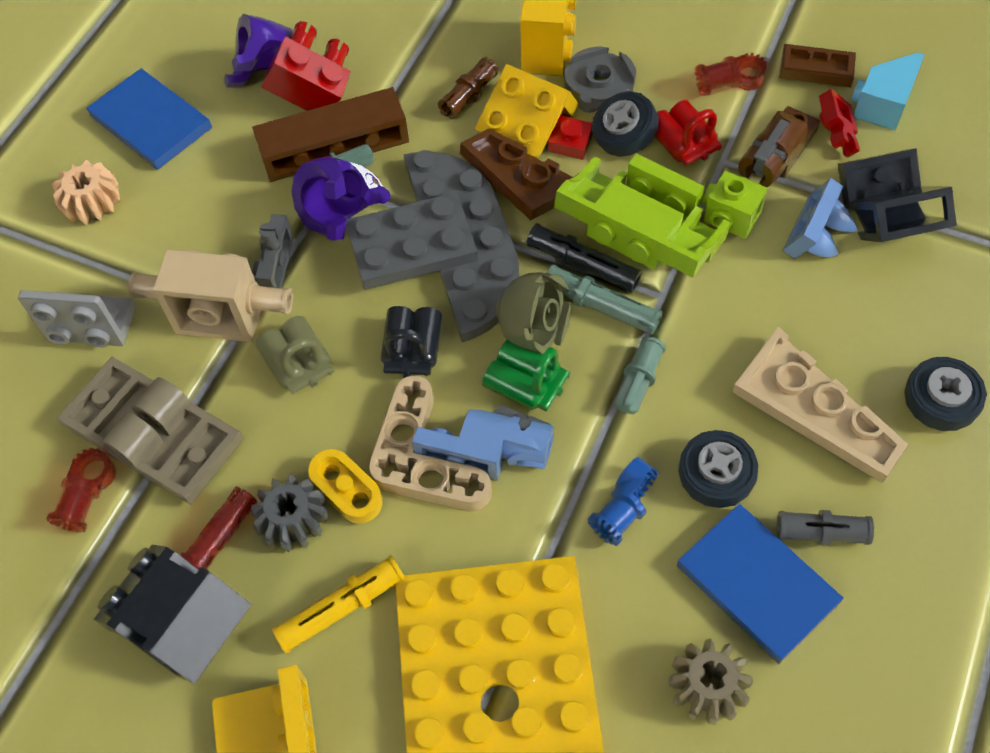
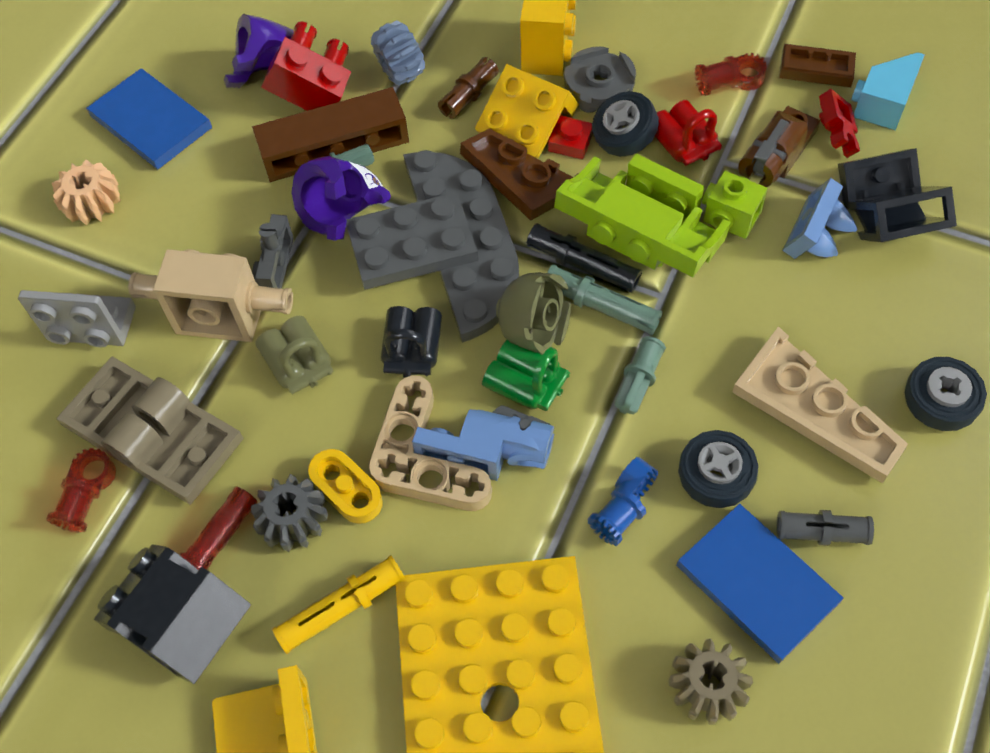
(398, 52): none -> sand blue gear

